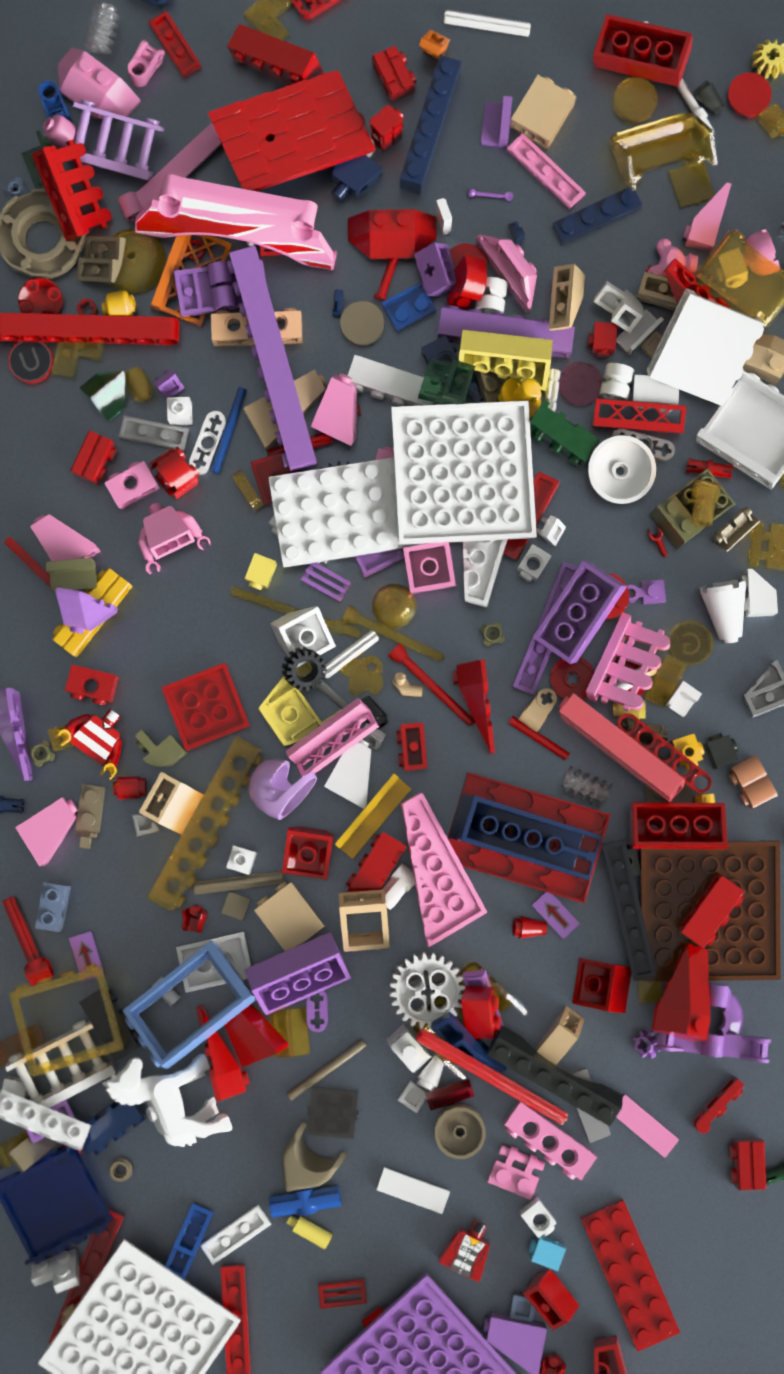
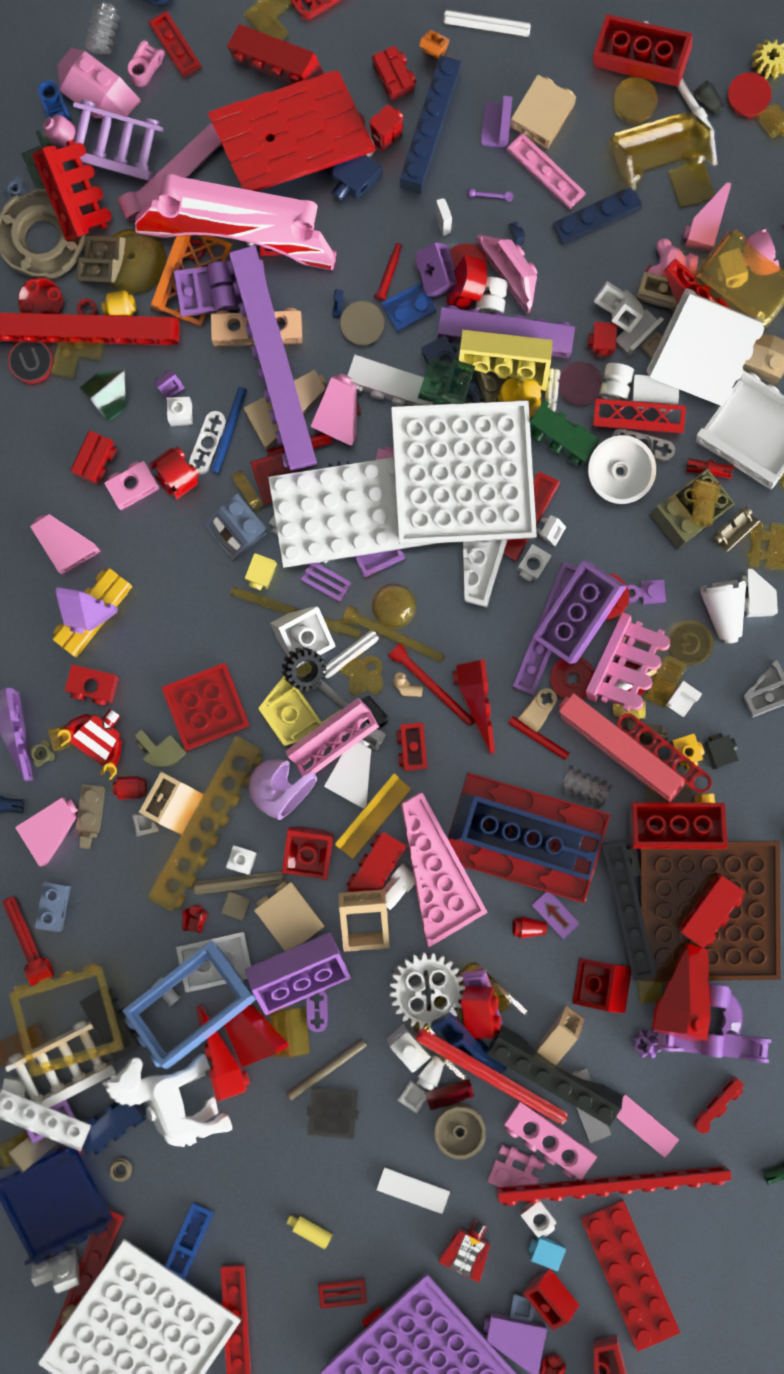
(28, 560): red tile -> none
(72, 574): olive panel -> none
(85, 951): medium lavender tile -> none
(138, 384): clear yellow brick -> none
(153, 433): light grey tile -> none
(167, 532): bright pink torso -> none
(235, 1234): white tile -> none
(236, 527): none -> sand blue slope
(302, 1167): dark tan animal -> none
(305, 1201): blue piece -> none
(391, 233): red wedge -> none
(429, 567): bright pink brick -> none
(497, 638): olive plate -> none
(566, 296): tan slope -> none
(622, 1184): none -> red plate
(658, 539): red hand -> none
(749, 1164): red brick -> none
(752, 782): nougat brick -> none

